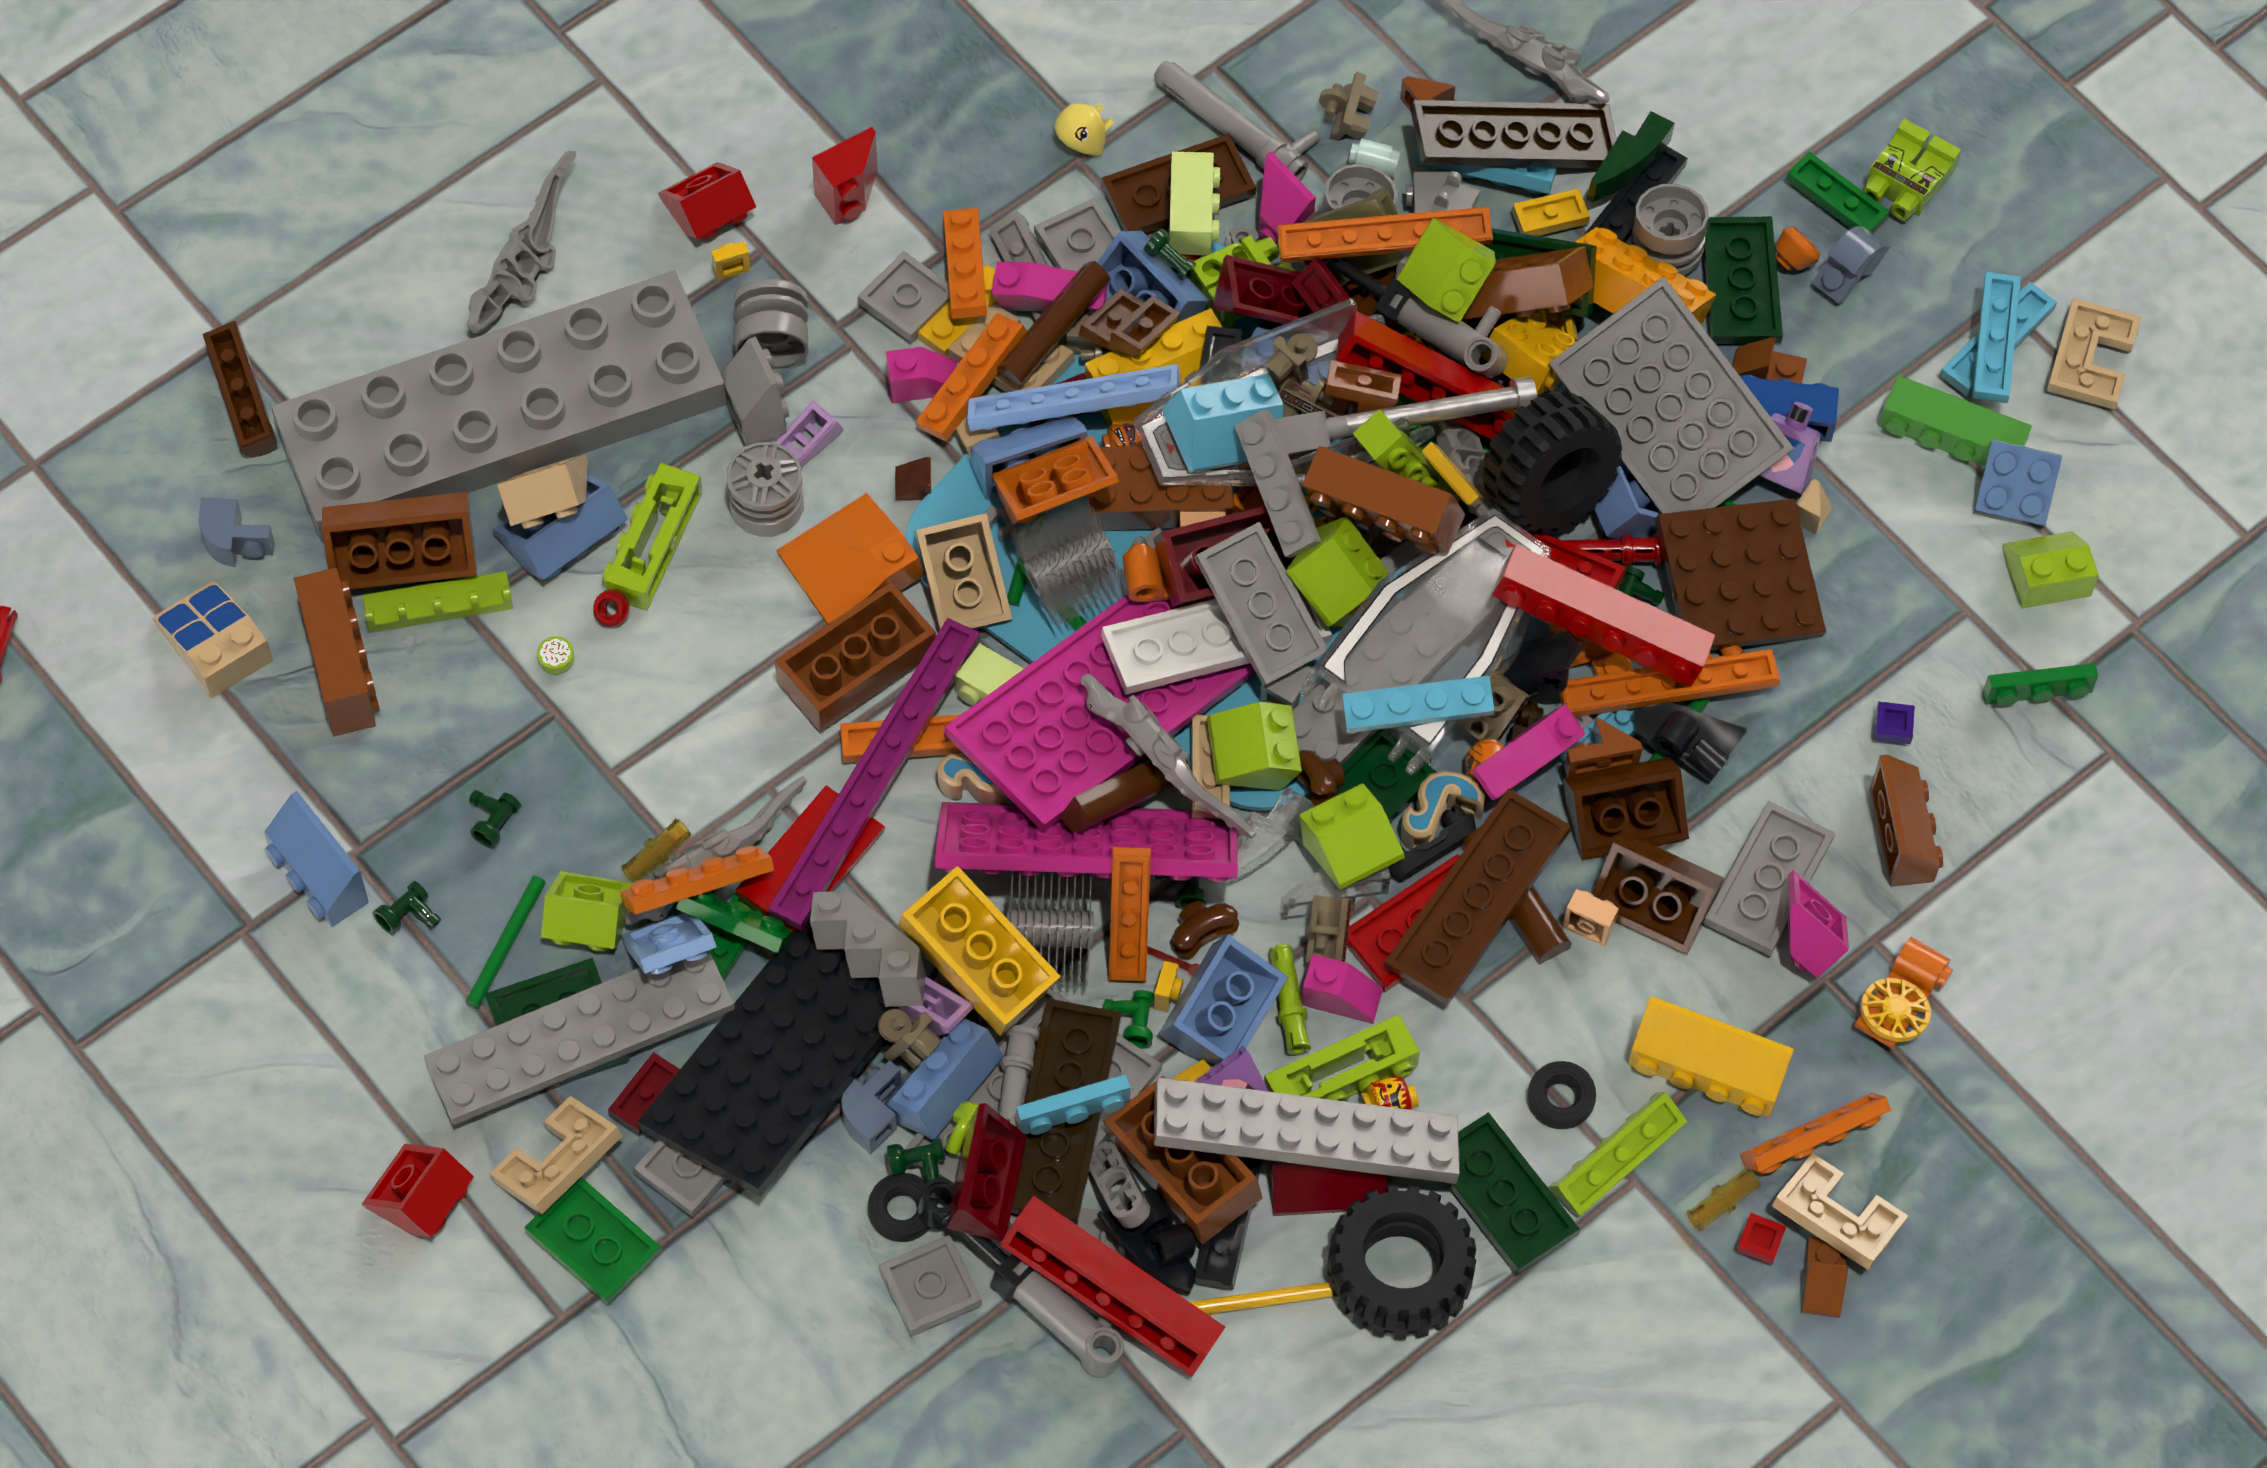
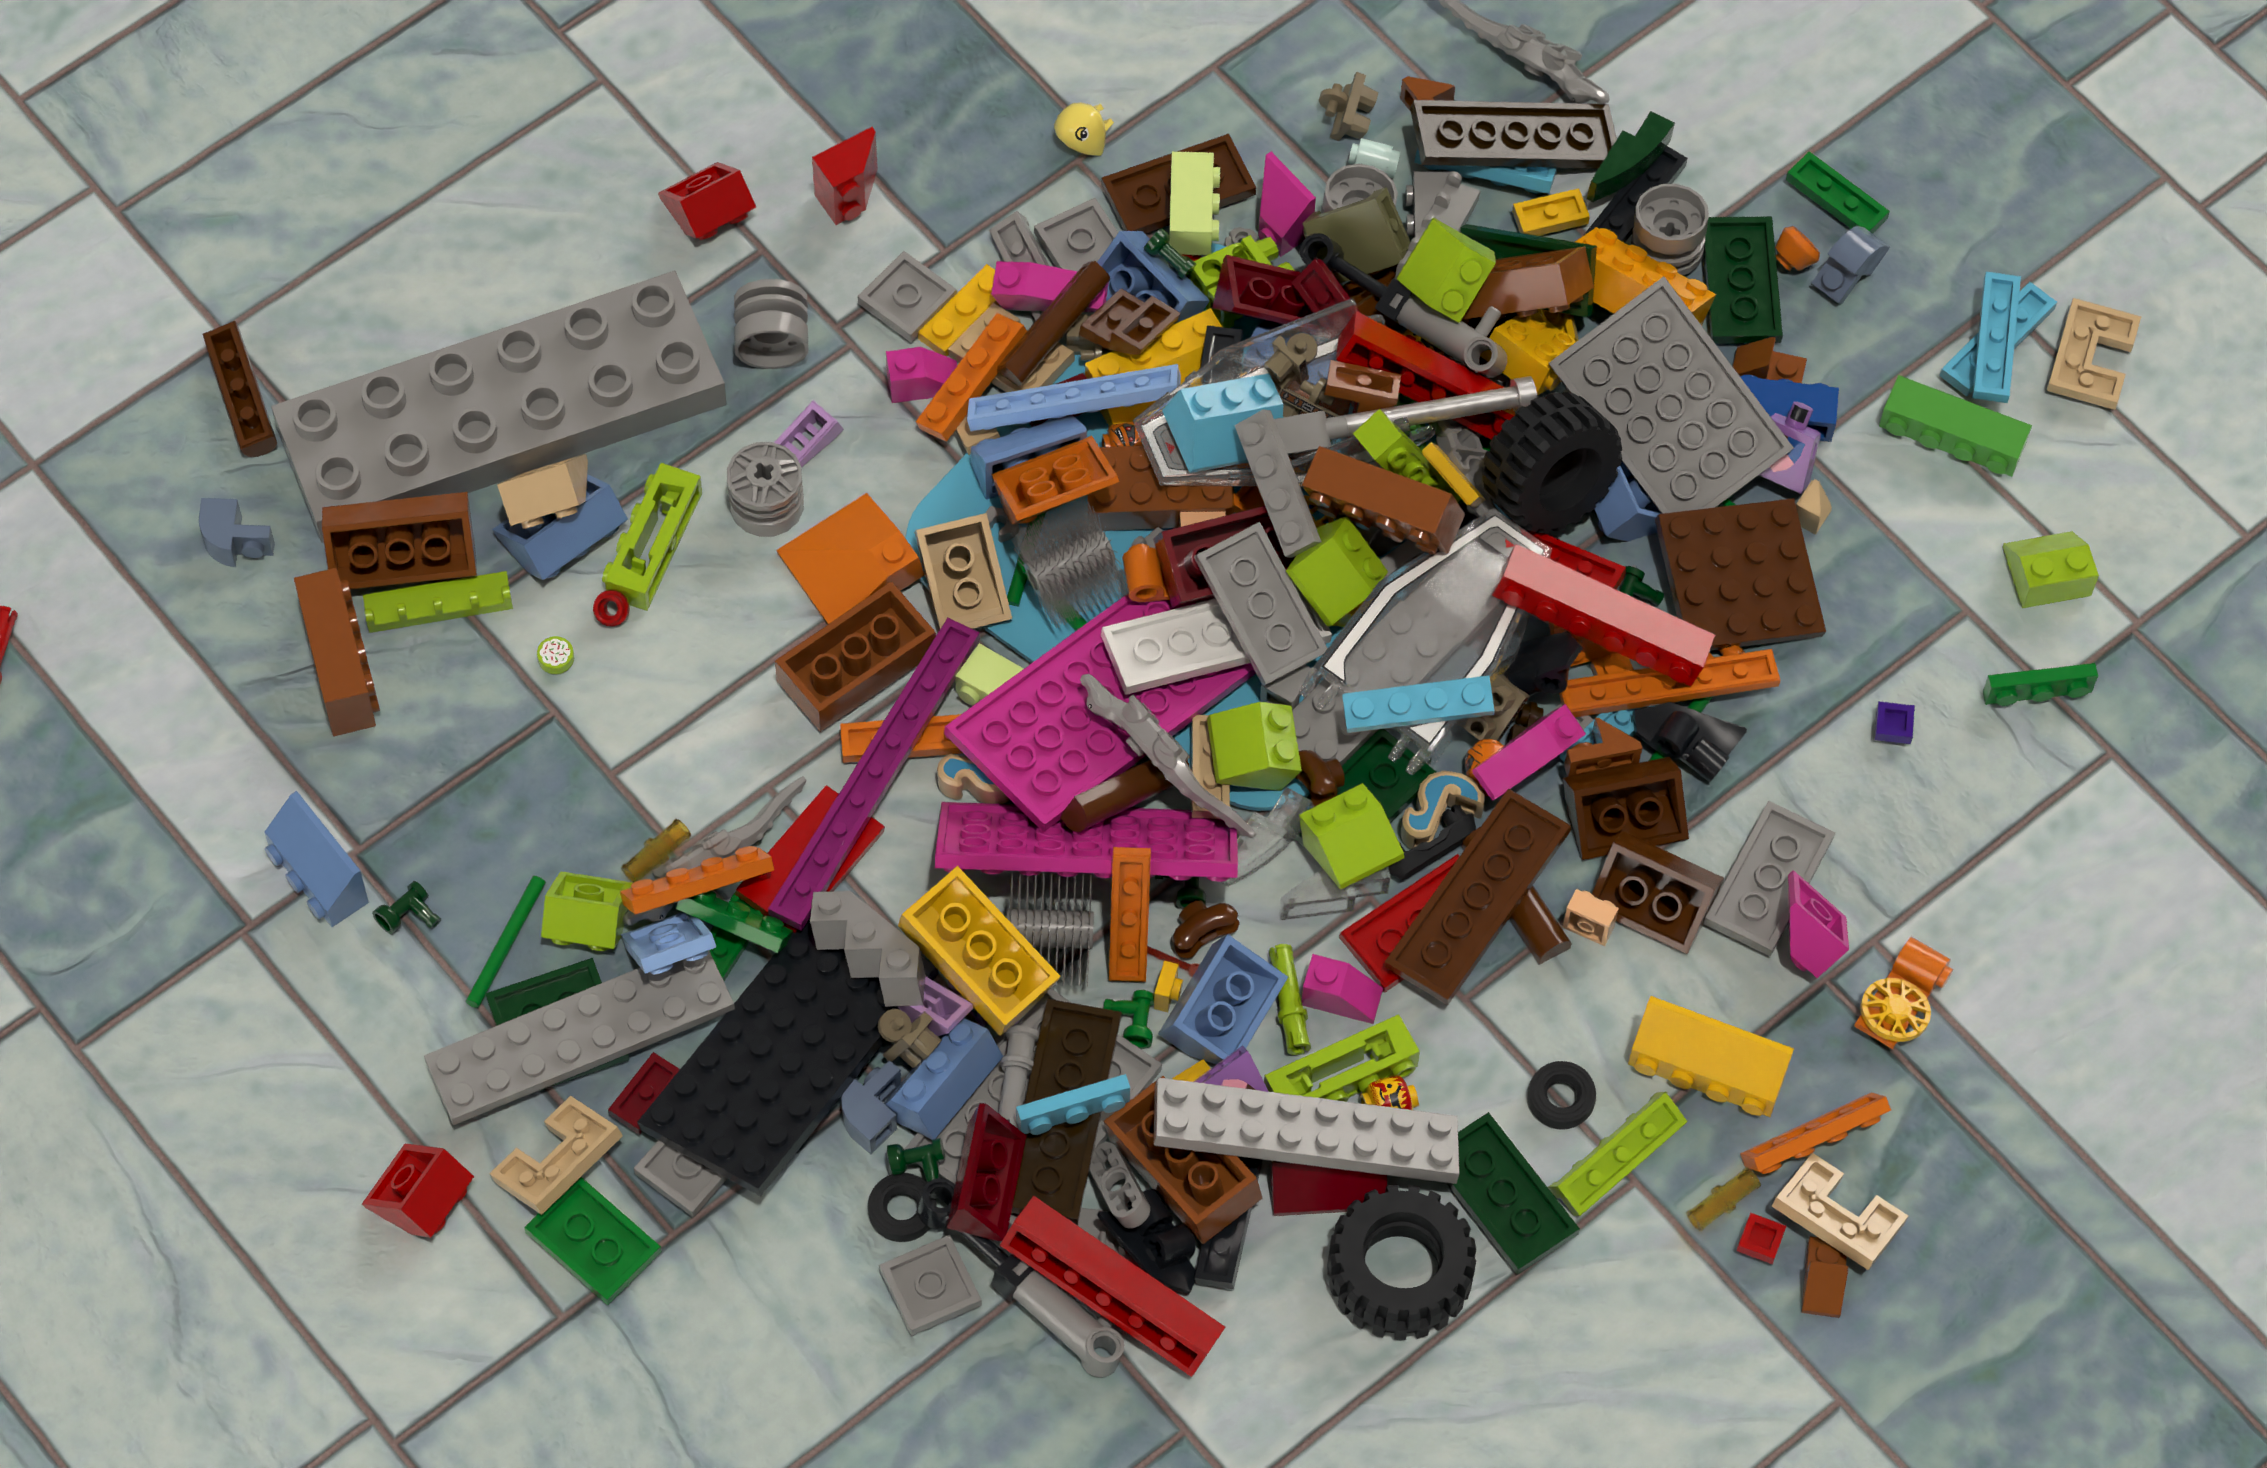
(214, 638): tan slope -> none
(487, 831): dark green piece -> none
(522, 255): light grey animal -> none
(730, 260): yellow plate -> none
(755, 393): light grey slope -> none
(913, 479): copper slope -> none
(961, 1117): lime plate -> none
(965, 263): orange plate -> none
(1230, 120): light grey cylinder -> none
(1264, 1298): yellow bar -> none
(1329, 927): dark tan hips -> none
(1375, 234): orange tile -> none
(1627, 547): red pin -> none
(1905, 823): dark orange slope -> none
(1909, 171): lime hips -> none
(2018, 482): medium blue plate -> none

